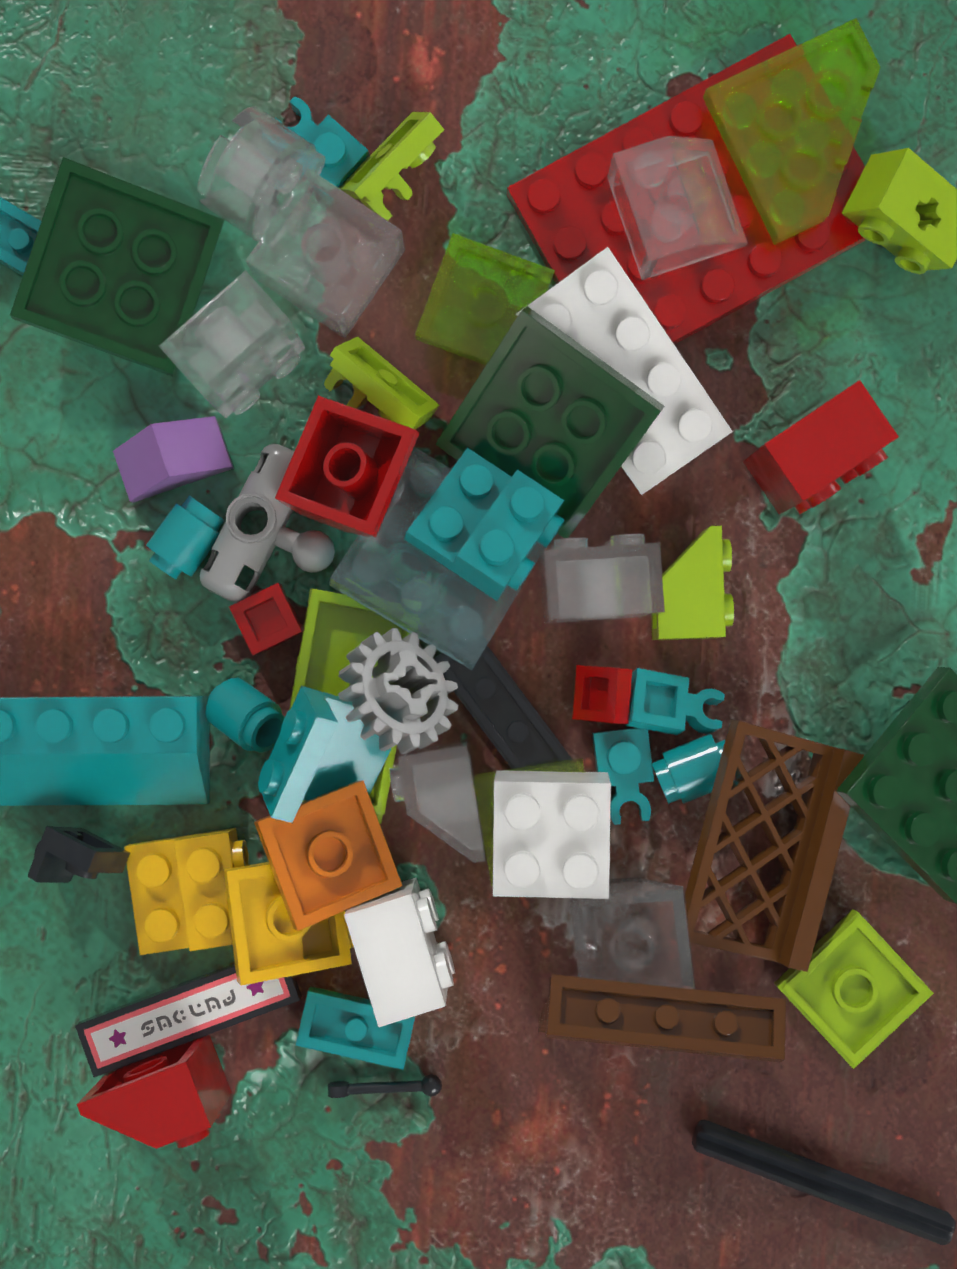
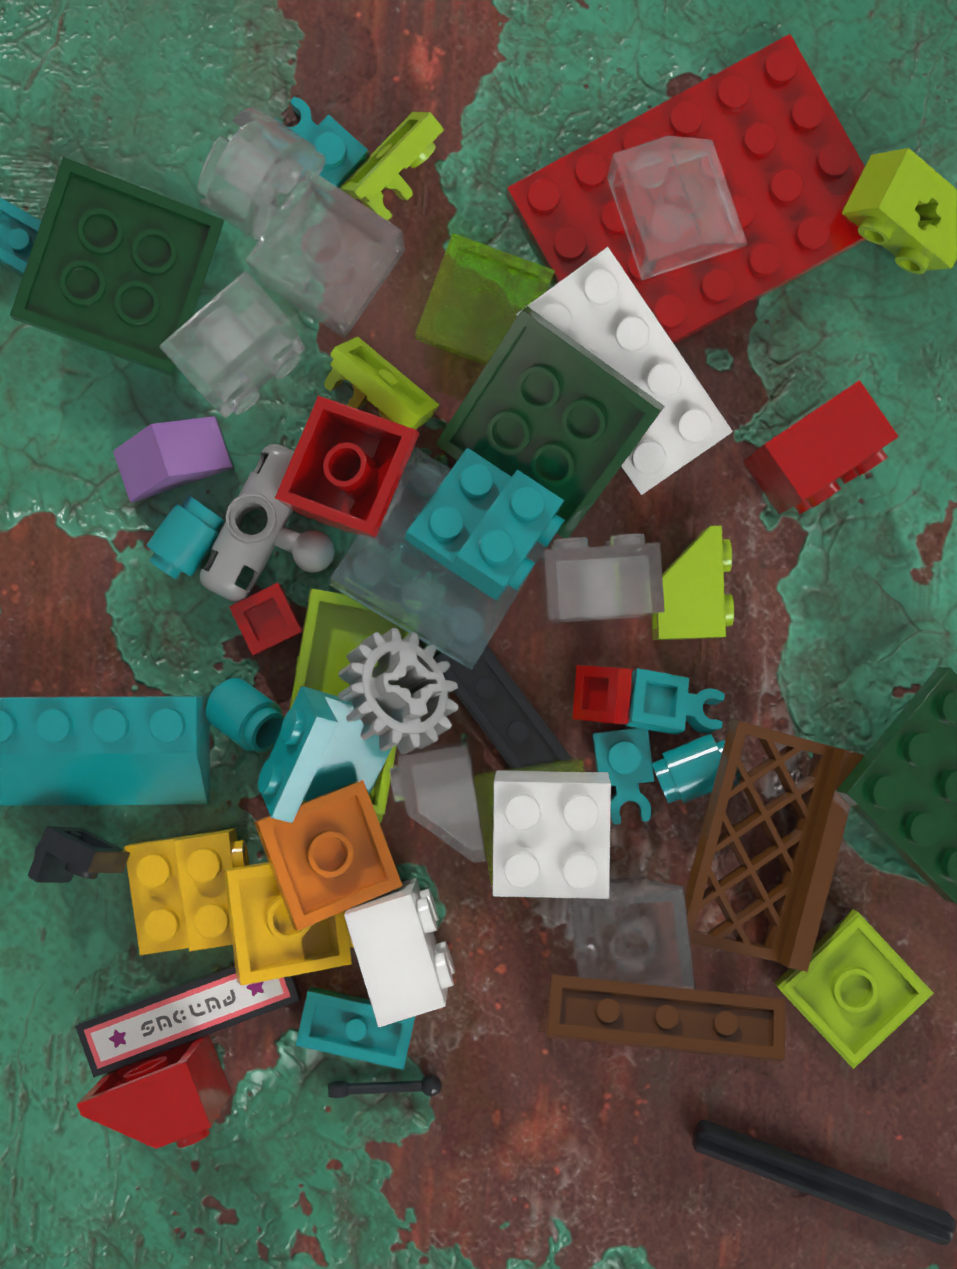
(796, 124): clear neon green plate -> none

